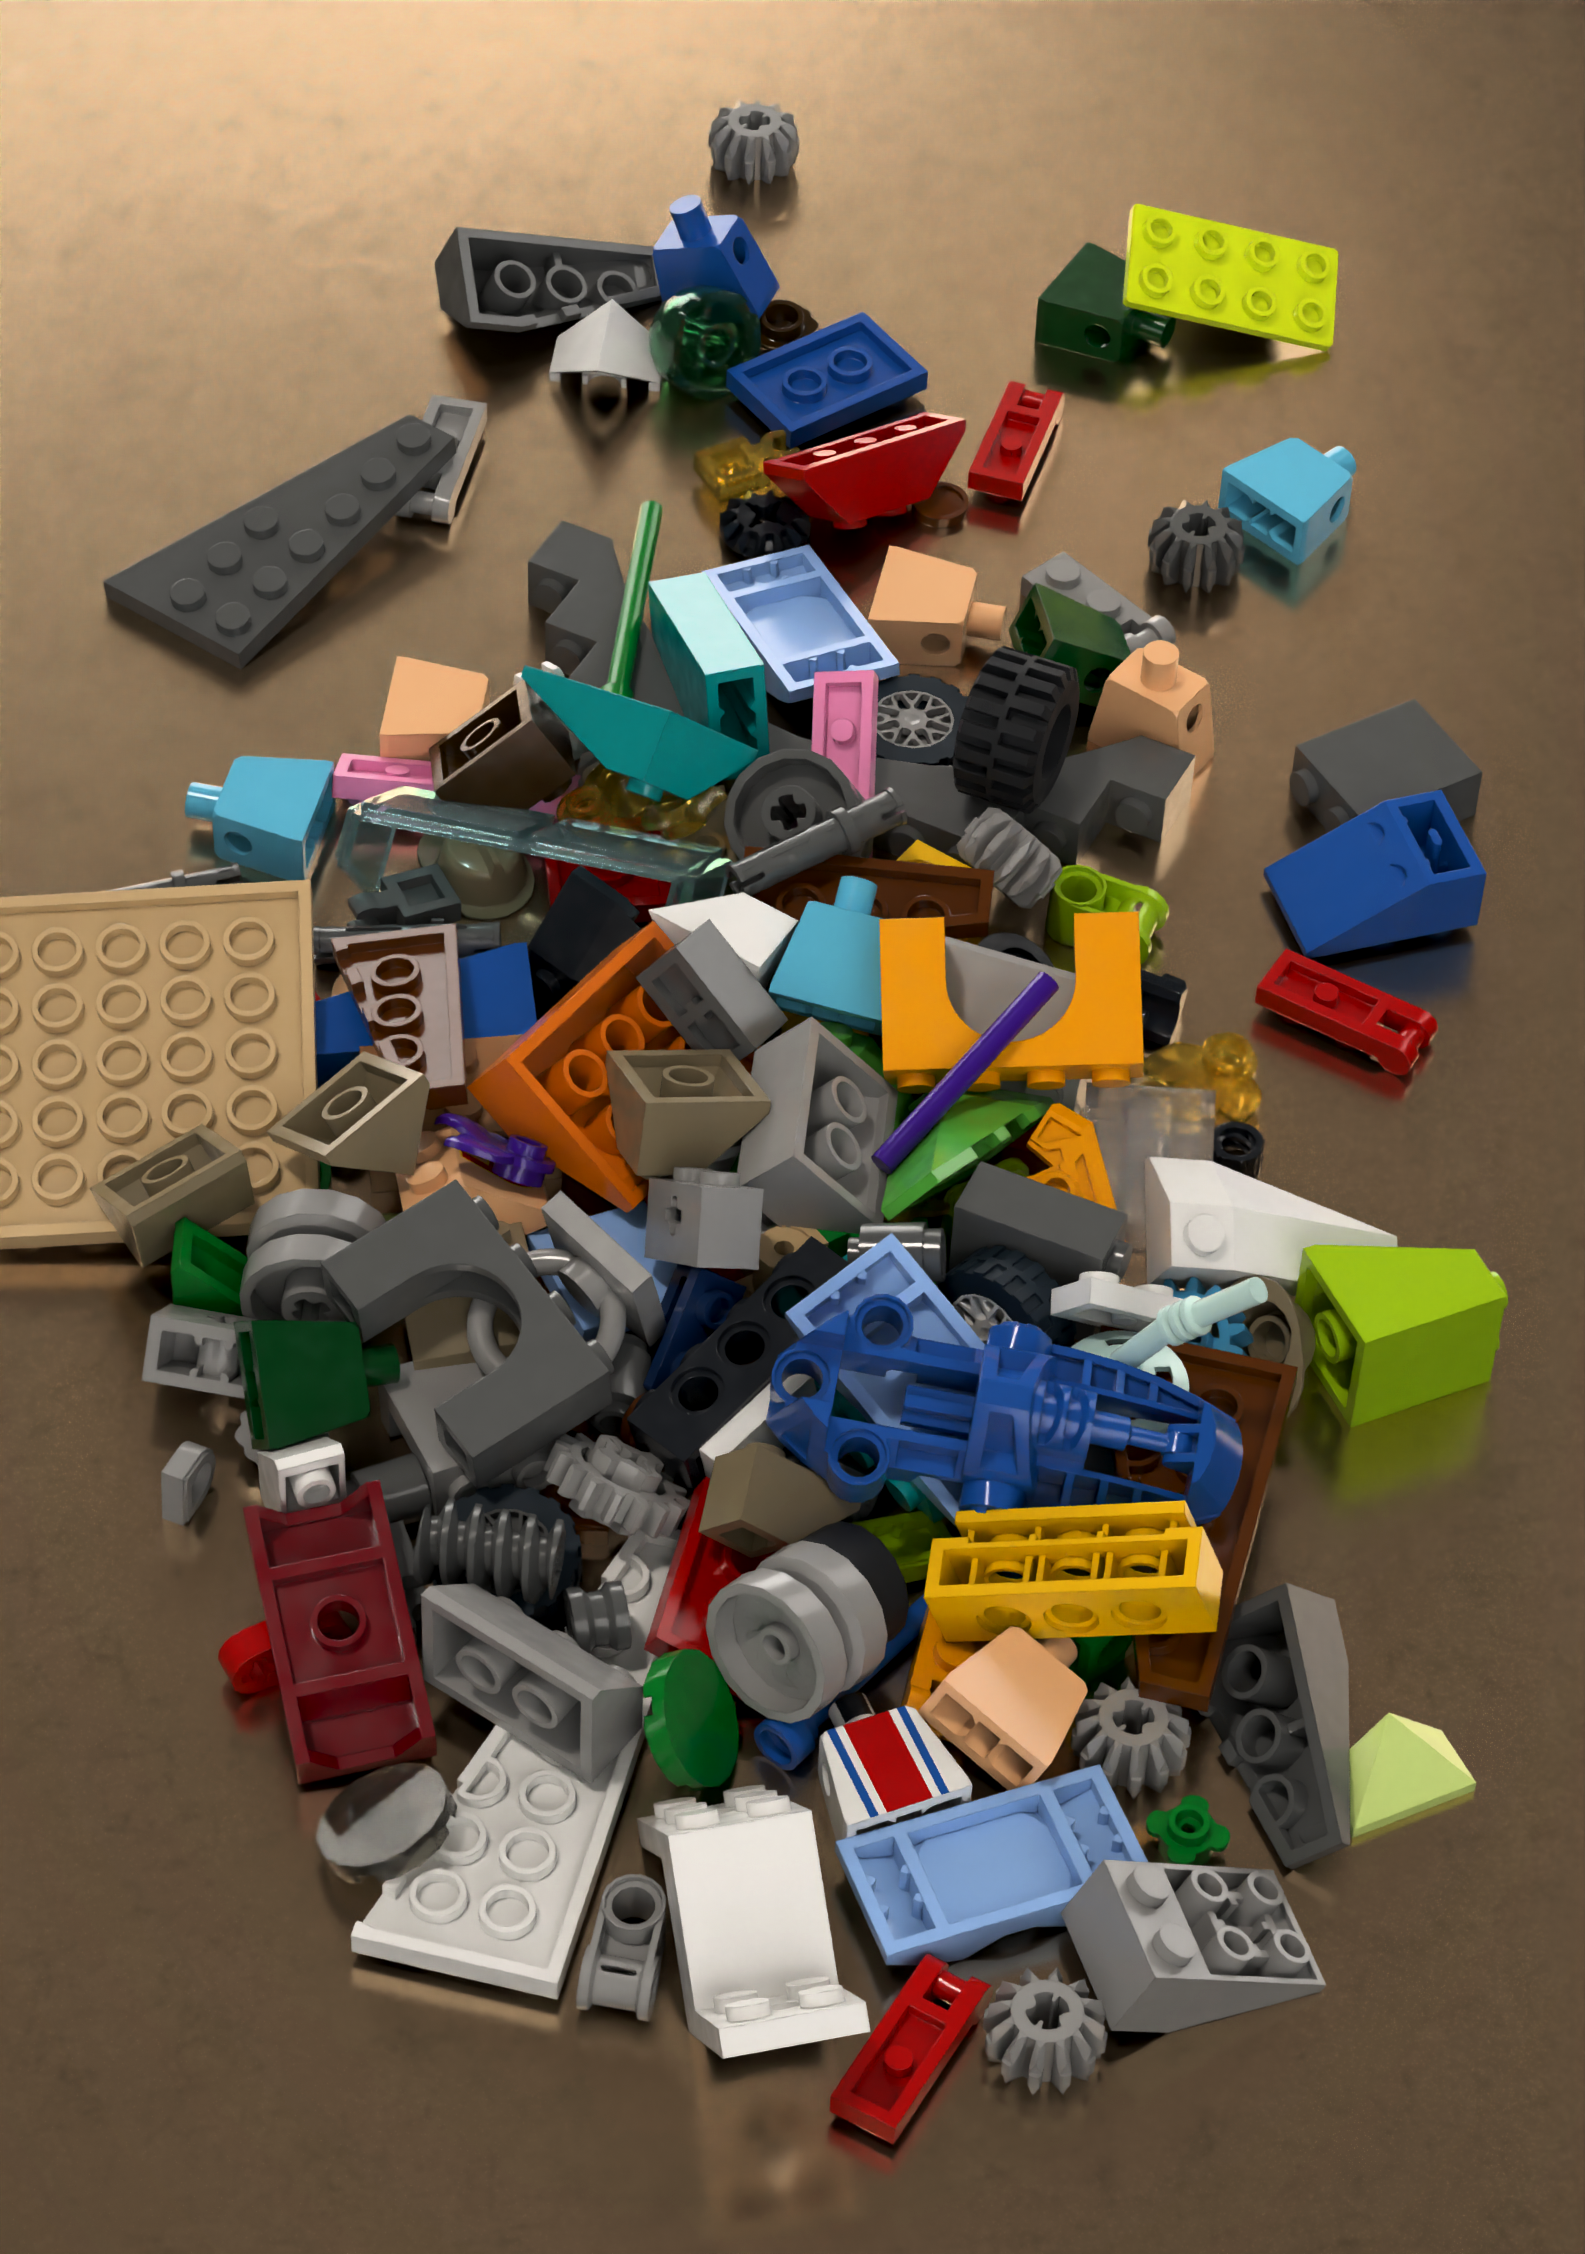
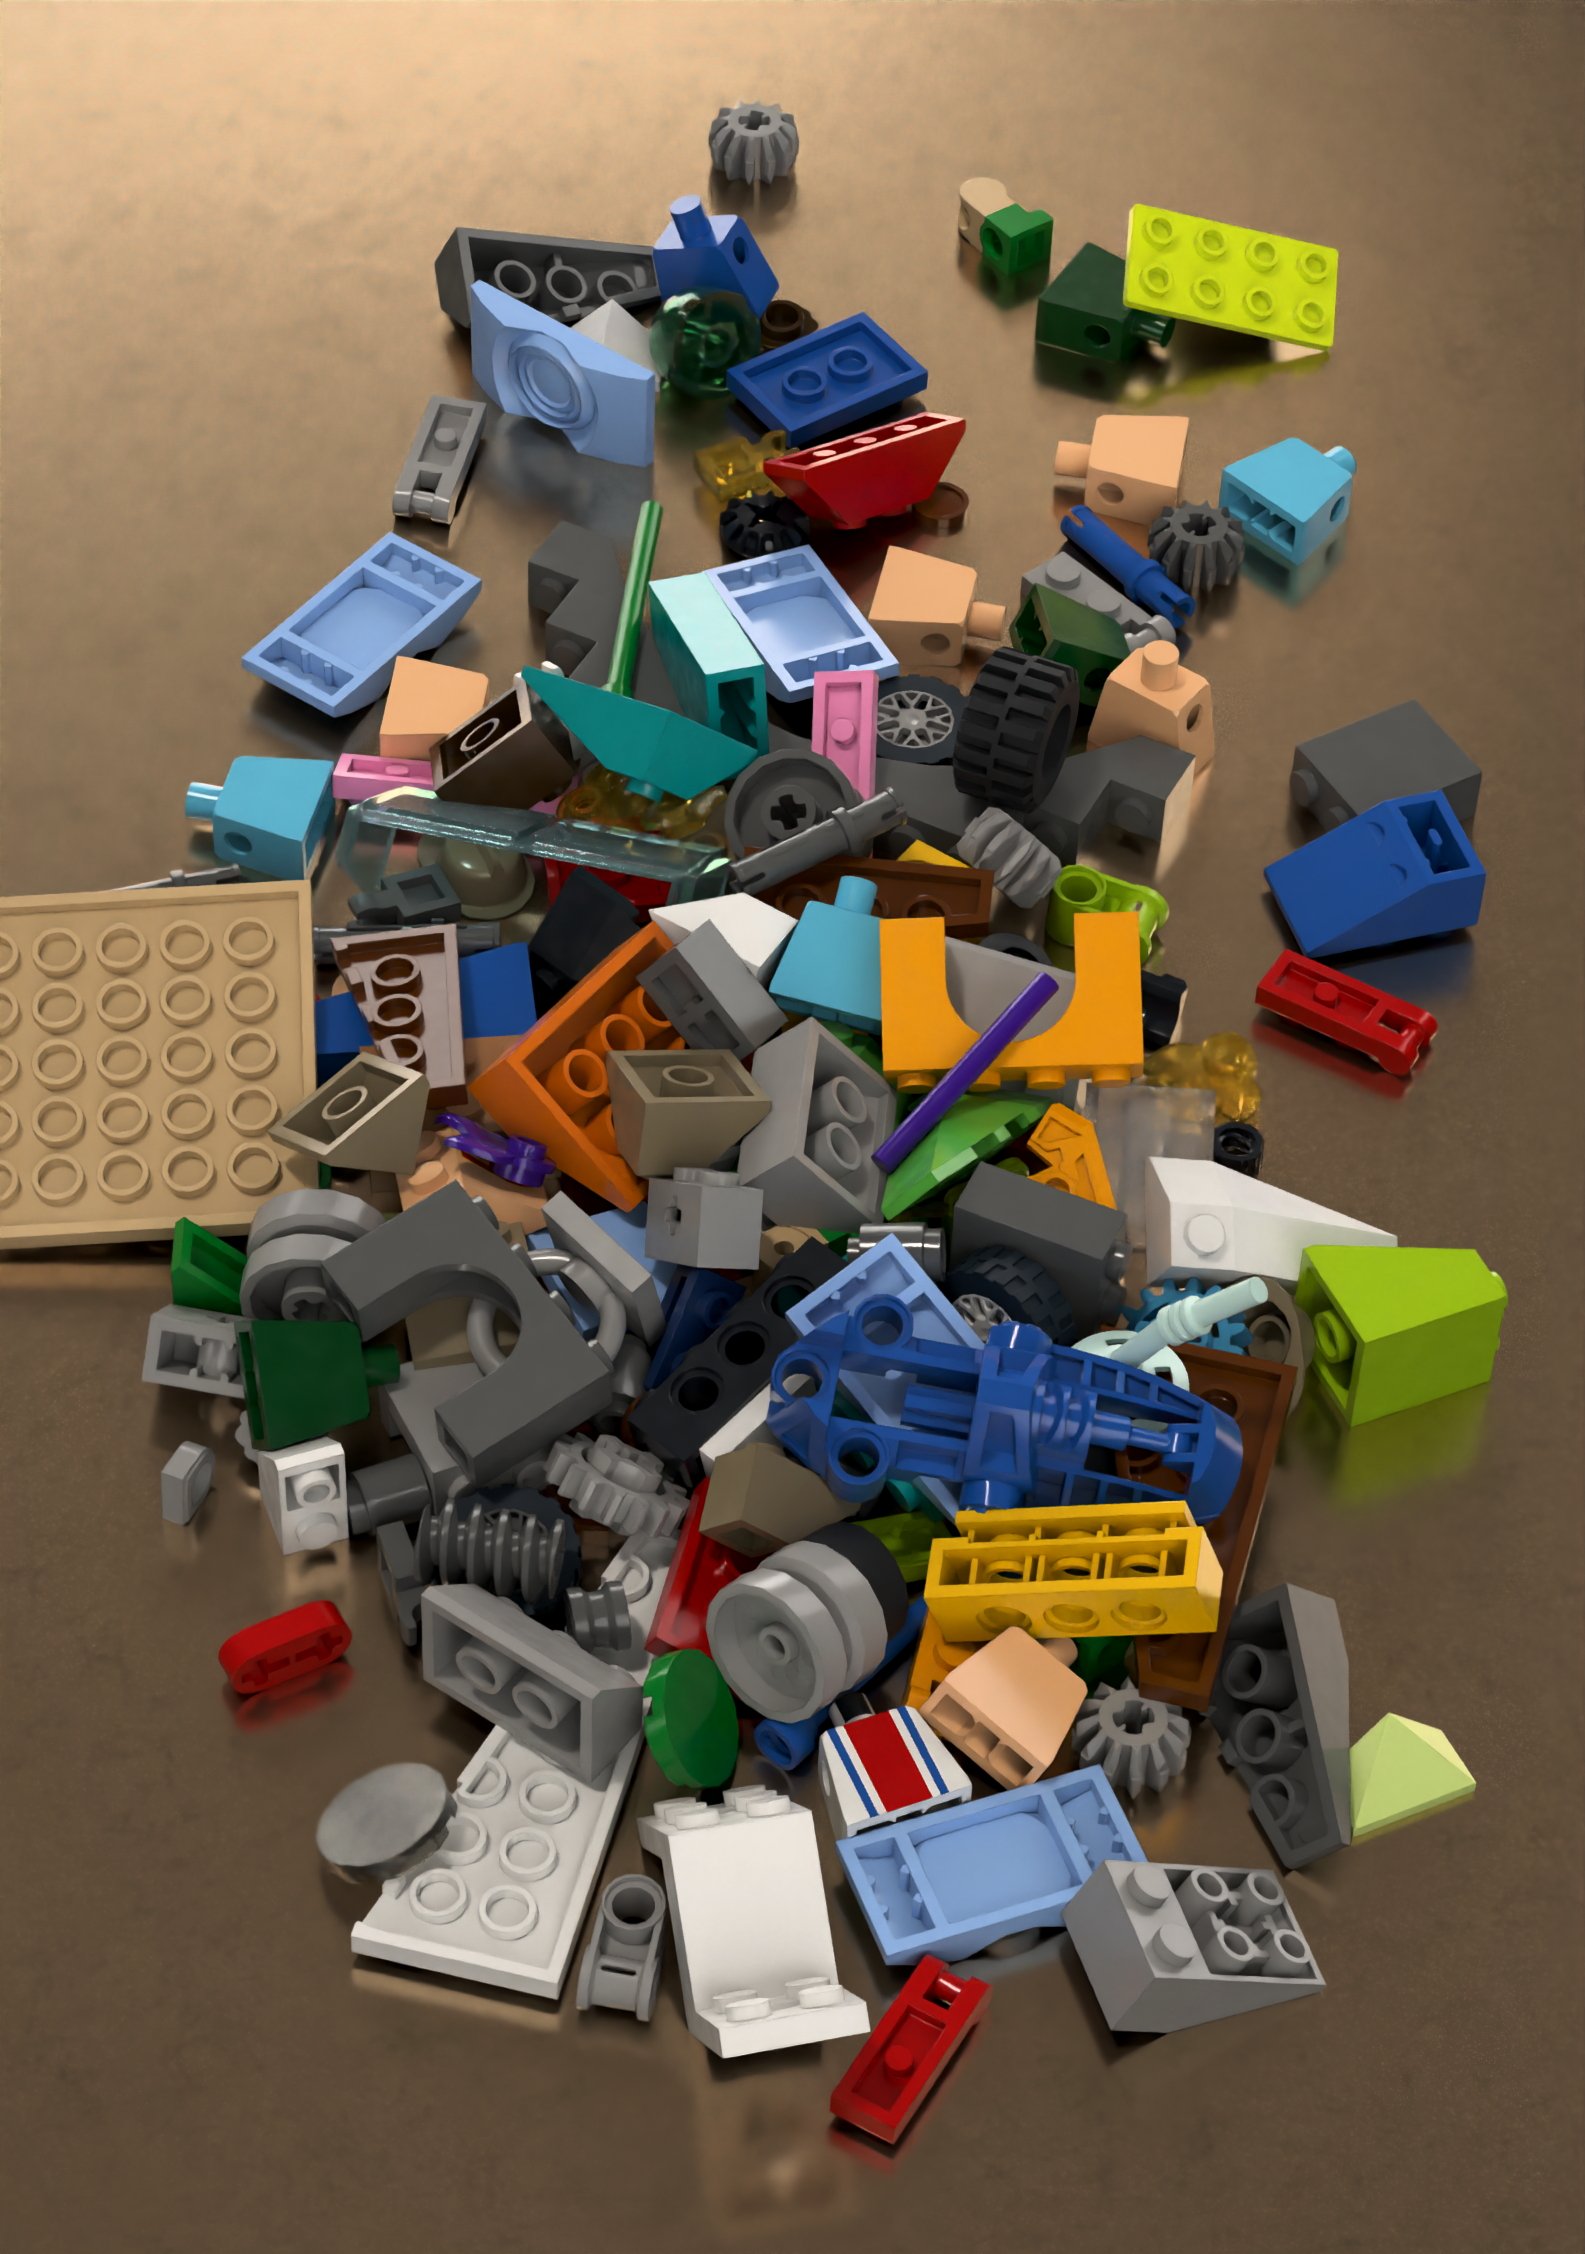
(188, 1178): dark tan slope -> none
(264, 561): dark grey wing -> none
(347, 637): none -> light blue slope
(353, 1698): dark red piece -> none
(562, 378): none -> light blue slope
(1003, 228): none -> green leg
(1015, 441): red plate -> none
(1045, 2030): light grey gear -> none
(1103, 1301): white plate -> none
(1130, 465): none -> light nougat torso
(1142, 578): none -> blue pin
(1185, 1847): green plate -> none

